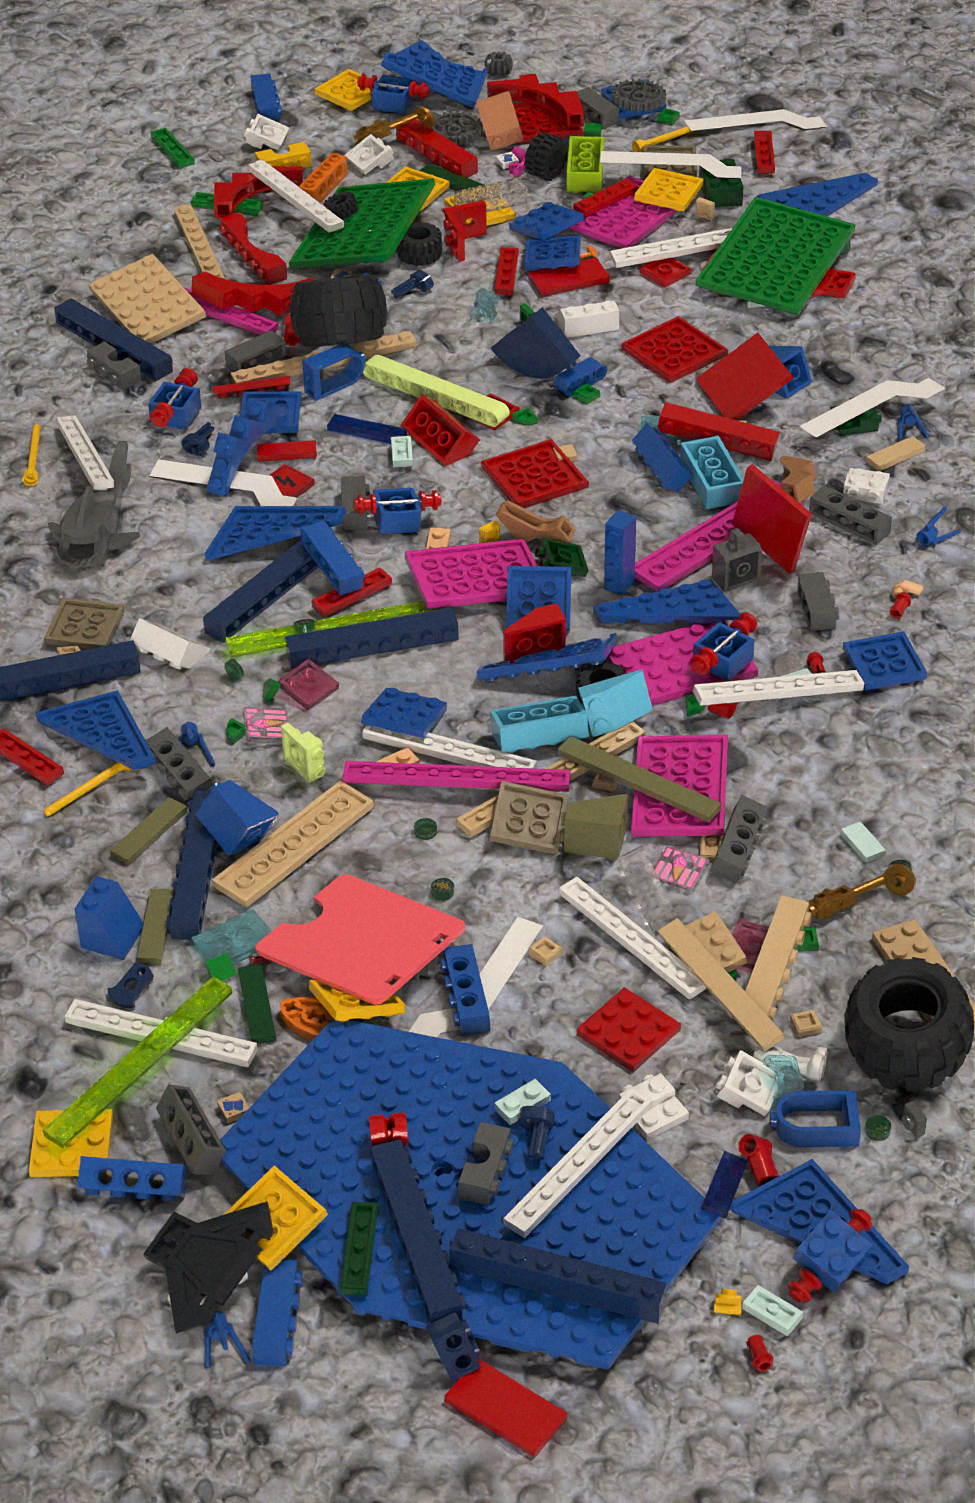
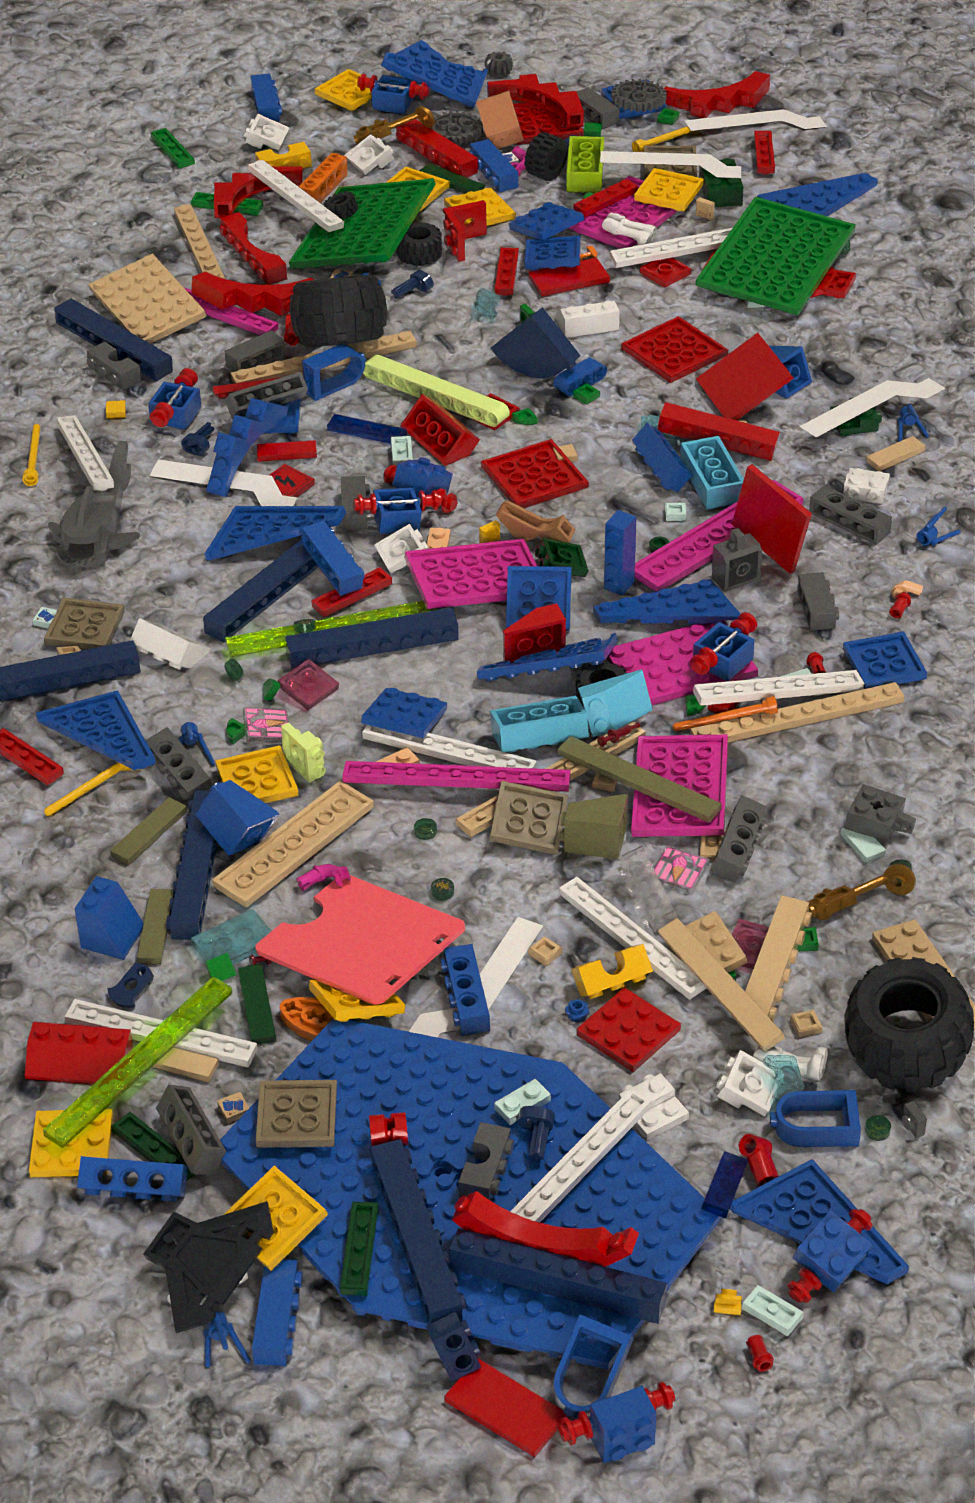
(44, 617): none -> light aqua tile
(74, 1052): none -> red slope
(116, 409): none -> yellow tile
(147, 1141): none -> dark green tile
(188, 1064): none -> tan tile
(260, 773): none -> yellow plate
(275, 391): none -> dark grey brick
(296, 1113): none -> dark tan plate
(320, 873): none -> dark pink piece
(393, 547): none -> white plate
(423, 477): none -> blue brick
(494, 166): none -> blue brick
(496, 195): clear brick -> none
(577, 1010): none -> blue plate
(586, 1244): none -> red arch
(605, 1334): none -> blue window
(614, 735): none -> dark red piece
(620, 225): none -> white piece
(620, 1422): none -> blue brick
(631, 964): none -> yellow arch
(657, 542): none -> dark green tile
(675, 511): none -> light aqua tile
(723, 99): none -> red arch
(767, 706): none -> orange piece
(798, 477): medium nougat arch -> none
(805, 713): none -> tan plate
(878, 814): none -> dark grey hinge

